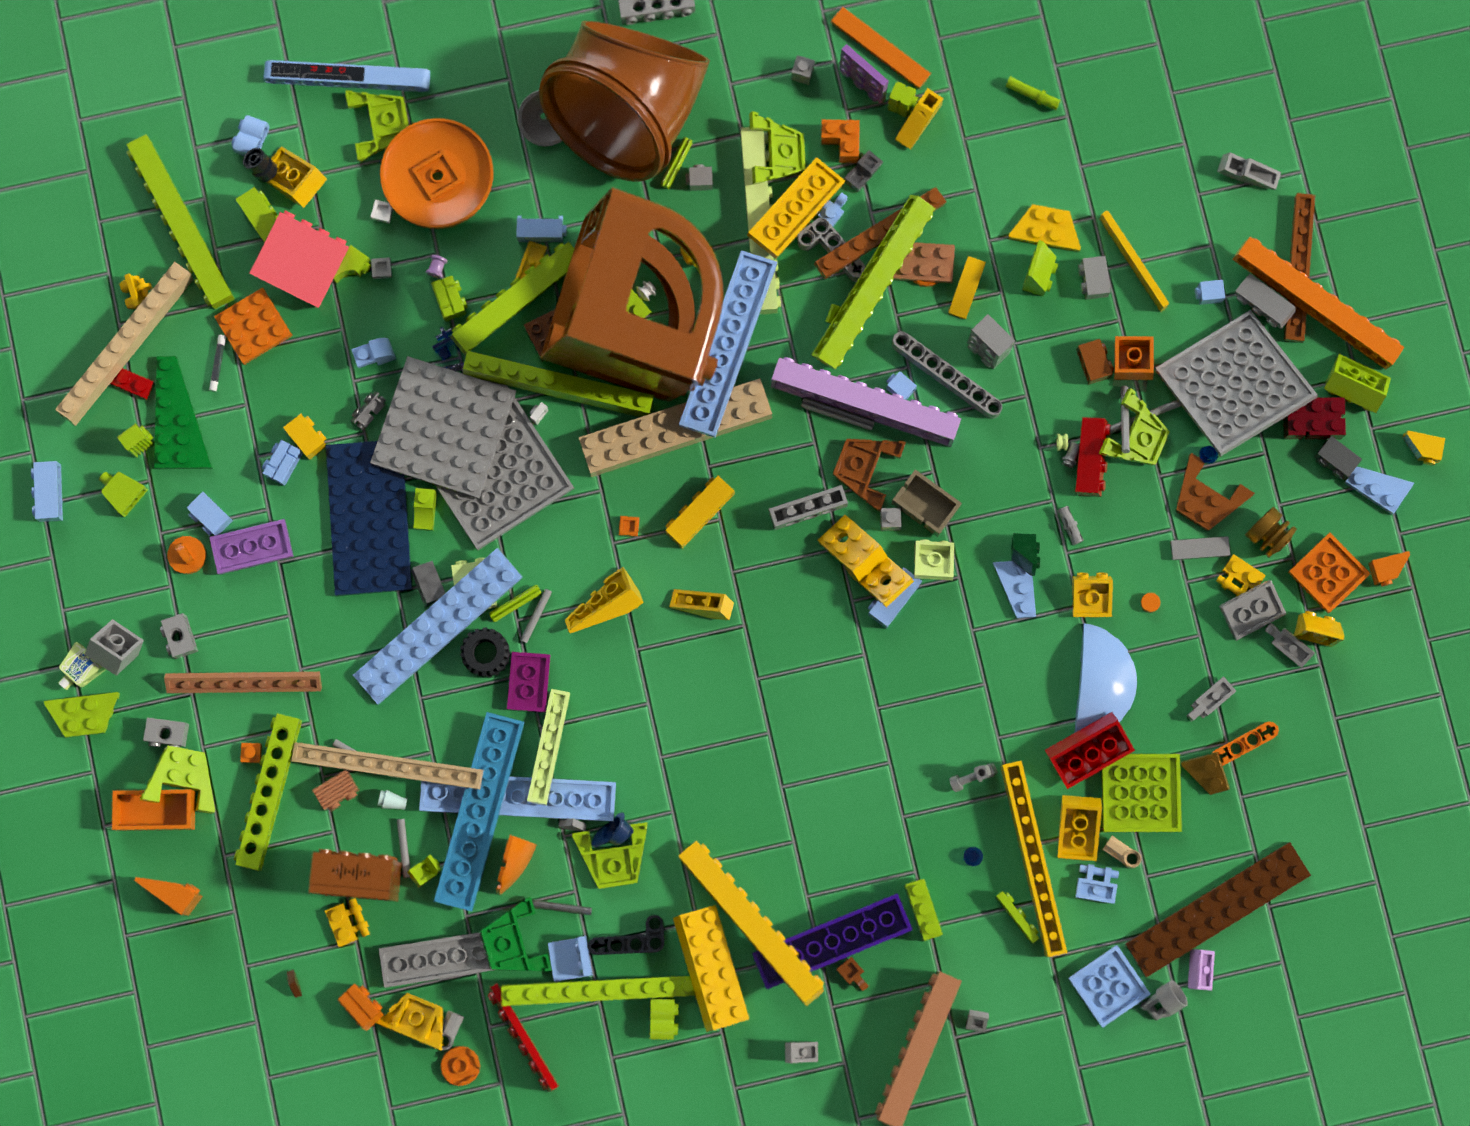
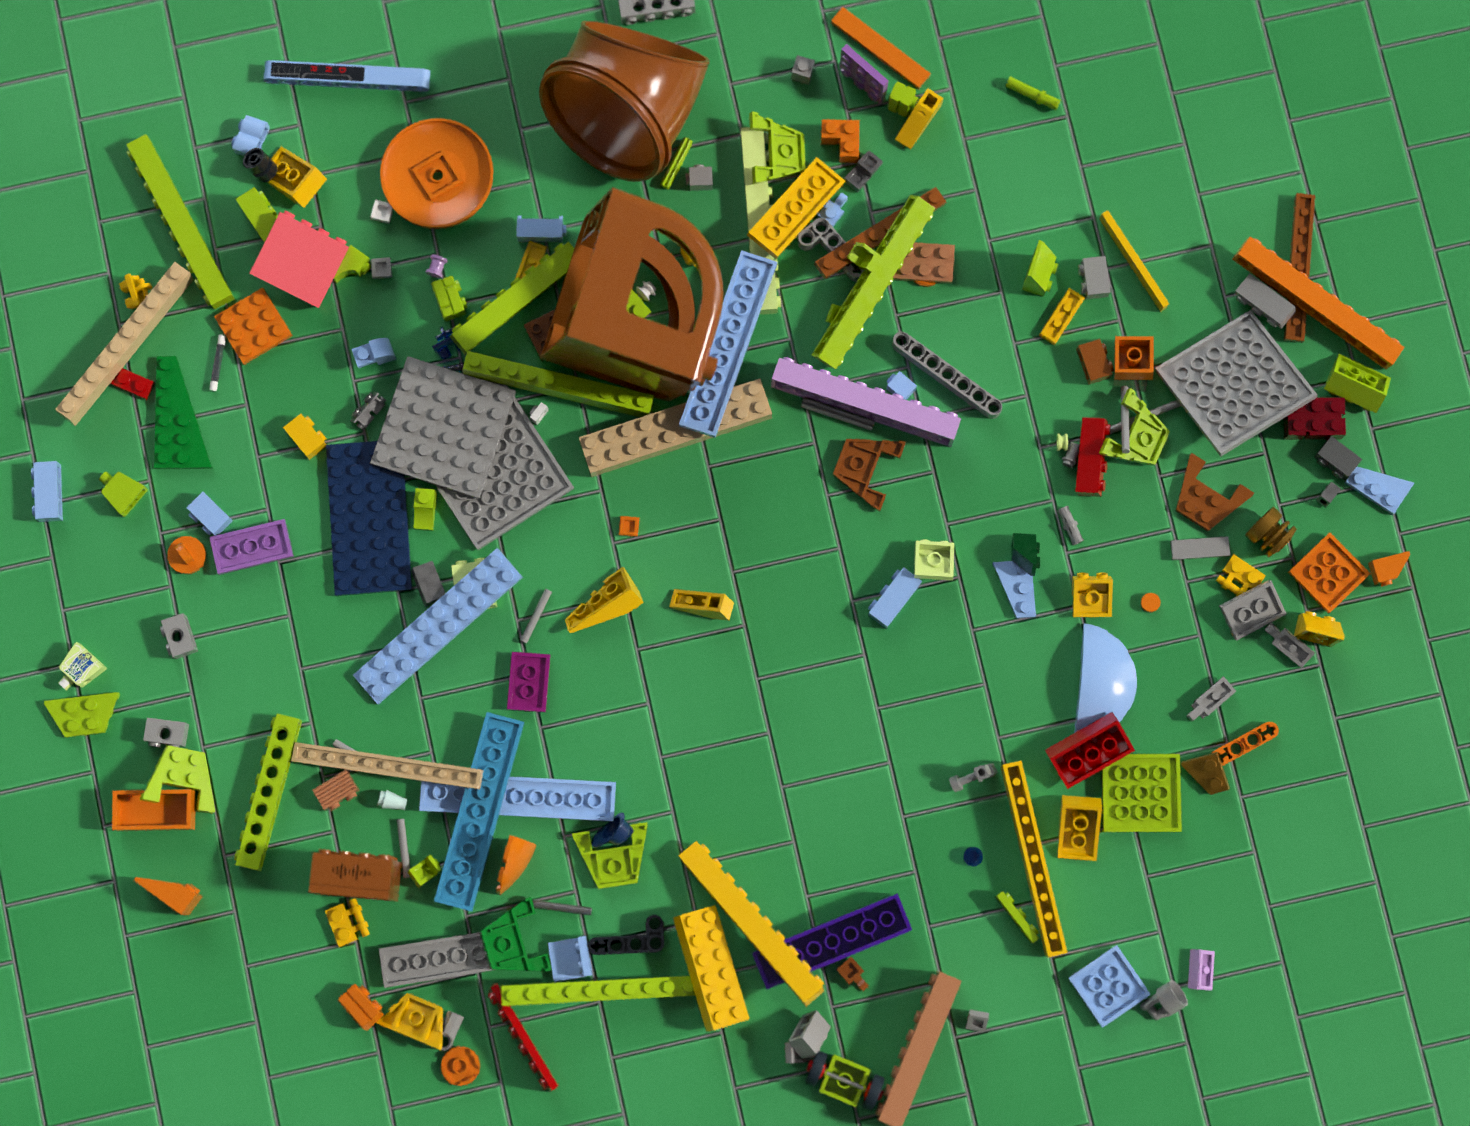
(114, 647): light grey brick -> none
(136, 440): lime brick -> none
(243, 682): nougat plate -> none
(251, 752): orange plate -> none
(281, 462): light blue brick -> none
(293, 983): reddish brown tile -> none
(387, 119): lime wing -> none
(478, 637): black tyre -> none
(515, 603): lime axle -> none
(532, 126): light grey dish -> none
(548, 747): yellowish green plate -> none
(572, 824): light grey tile -> none
(662, 1019): lime brick -> none
(700, 511): yellow brick -> none
(808, 507): light grey brick -> none
(809, 1034): none -> light grey brick
(844, 1080): none -> brick
(863, 256): none -> lime panel
(865, 560): yellow bracket -> none
(890, 519): light grey brick -> none
(923, 910): lime brick -> none
(926, 503): dark tan piece -> none
(966, 287): yellow slope -> none
(990, 342): light grey brick -> none
(1048, 225): yellow wing -> none
(1061, 316): none -> yellow tile
(1097, 890): light blue plate -> none
(1121, 851): tan piece -> none
(1208, 454): clear blue plate -> none
(1210, 292): light blue brick -> none
(1217, 909): reddish brown plate -> none
(1249, 171): light grey slope -> none
(1328, 494): none -> flat silver piece
(1425, 446): yellow slope -> none

